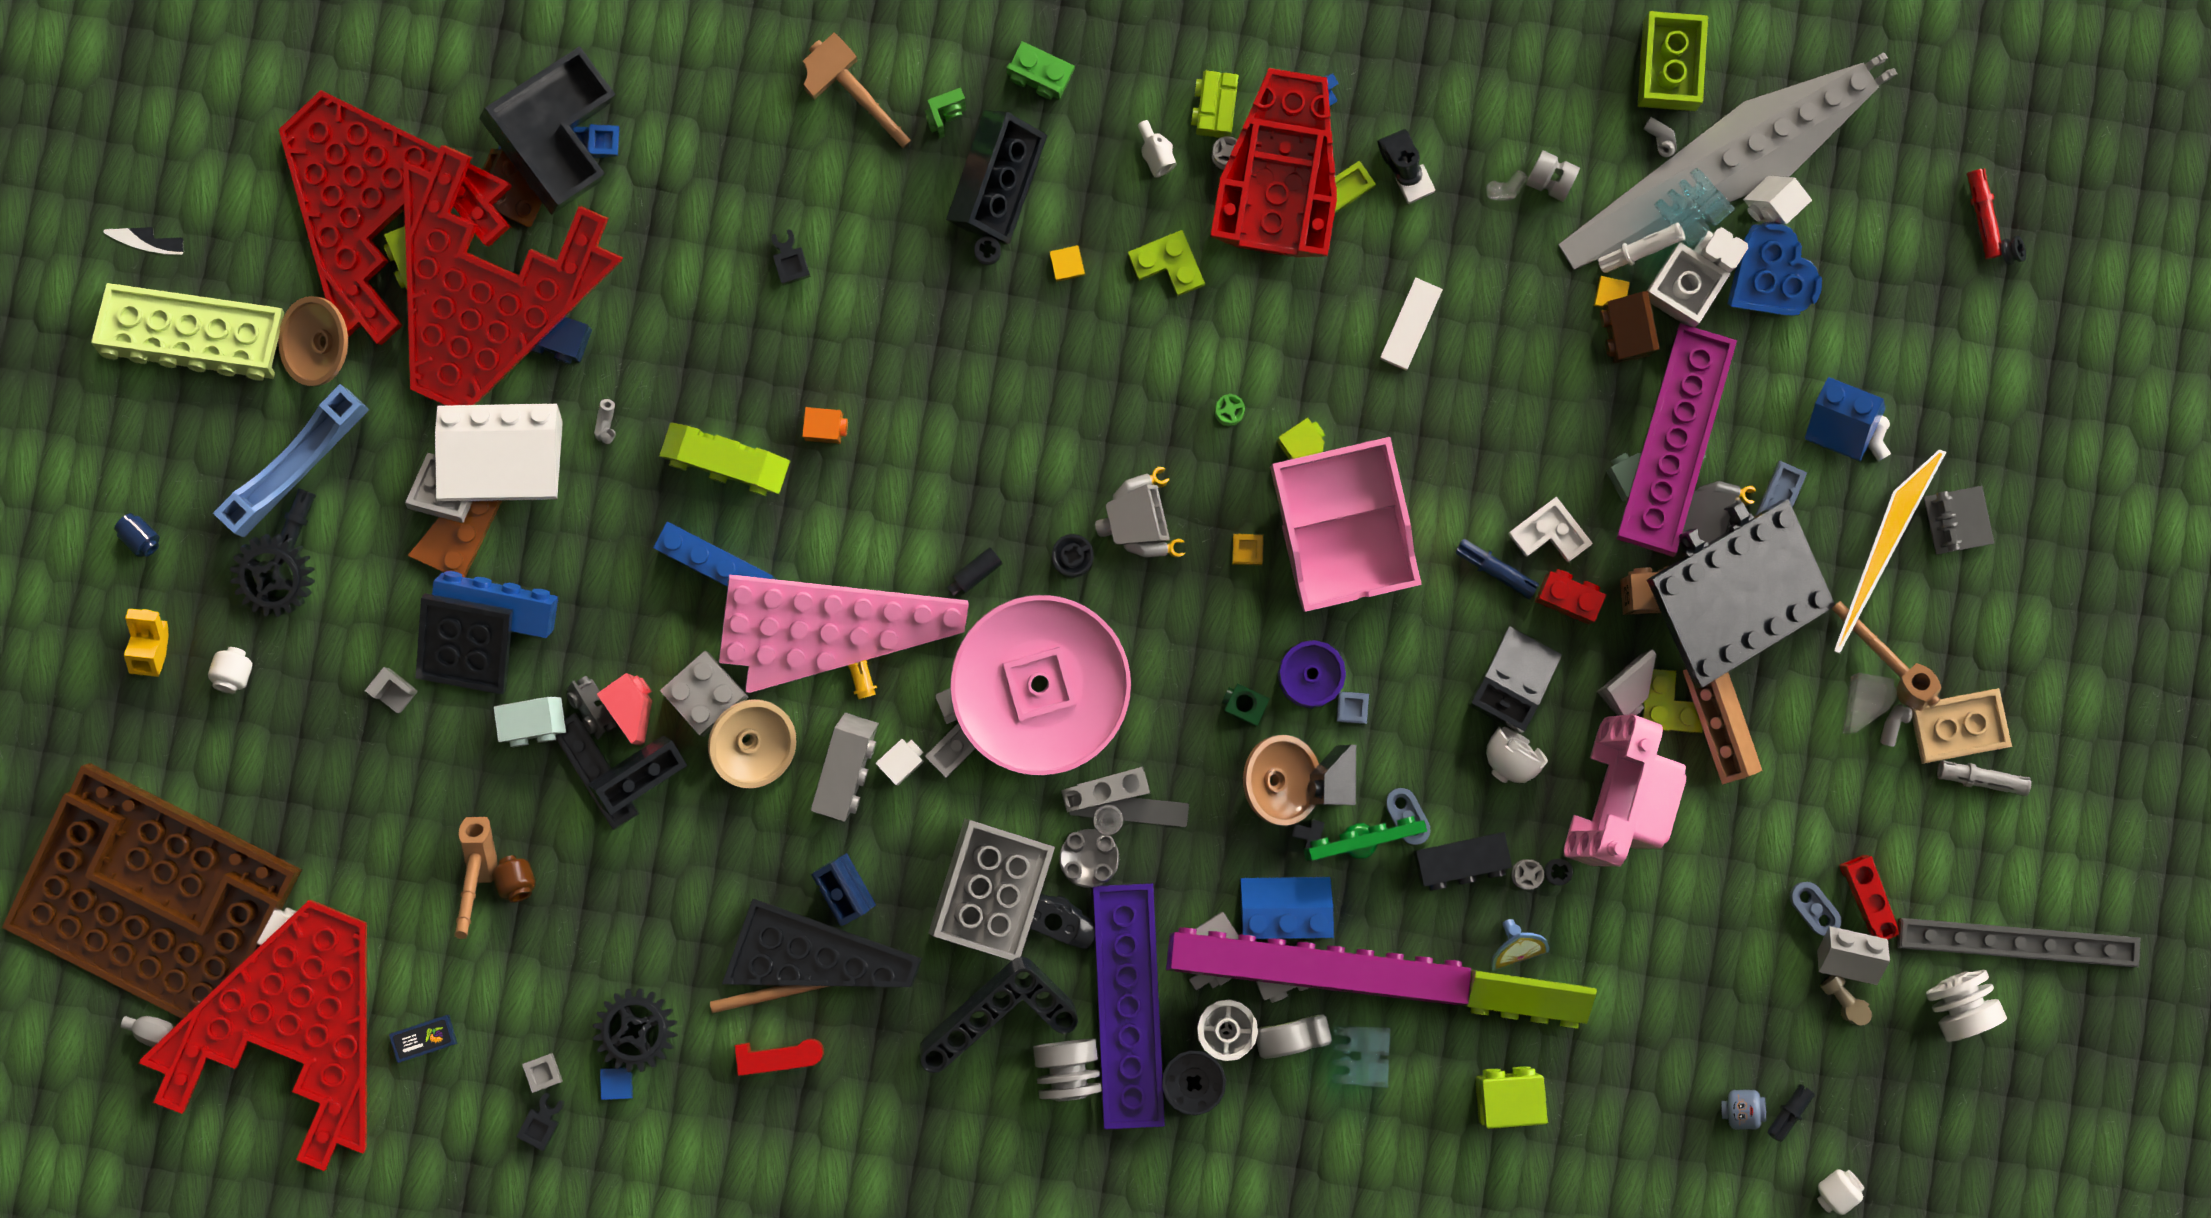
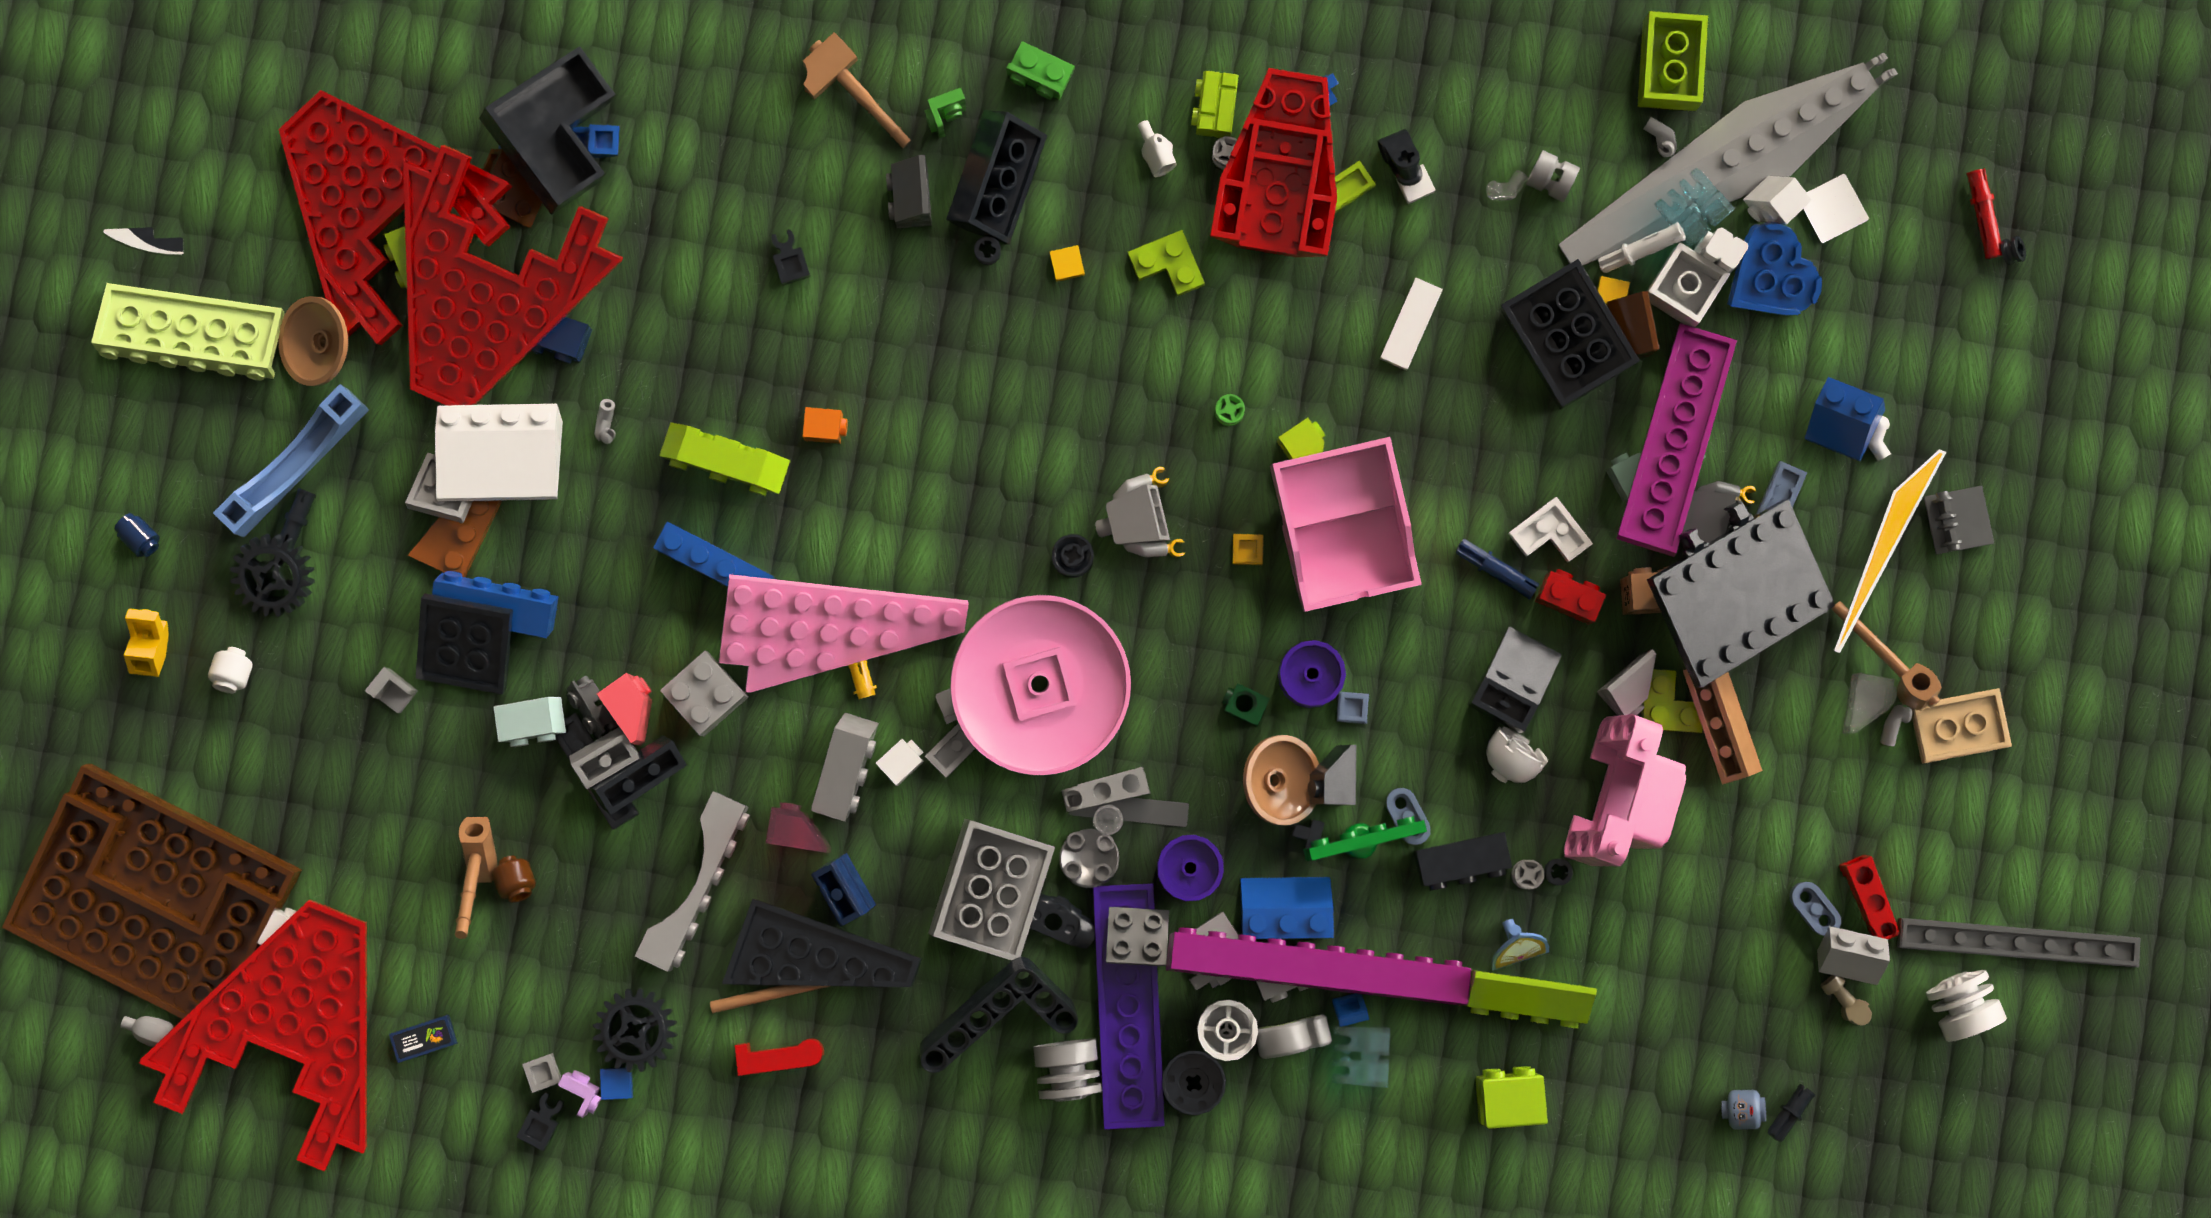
(579, 1084): none -> lavender bracket
(603, 757): none -> light grey brick
(665, 940): none -> light grey arch
(764, 755): tan dish -> none
(795, 829): none -> clear pink slope
(910, 193): none -> dark grey slope
(975, 572): black cylinder -> none
(1137, 936): none -> hinge
(1183, 884): none -> dark purple wheel
(1350, 1009): none -> blue tile
(1569, 334): none -> black slope
(1834, 208): none -> white sticker
(1840, 1192): white head -> none
(1972, 775): light grey pin -> none

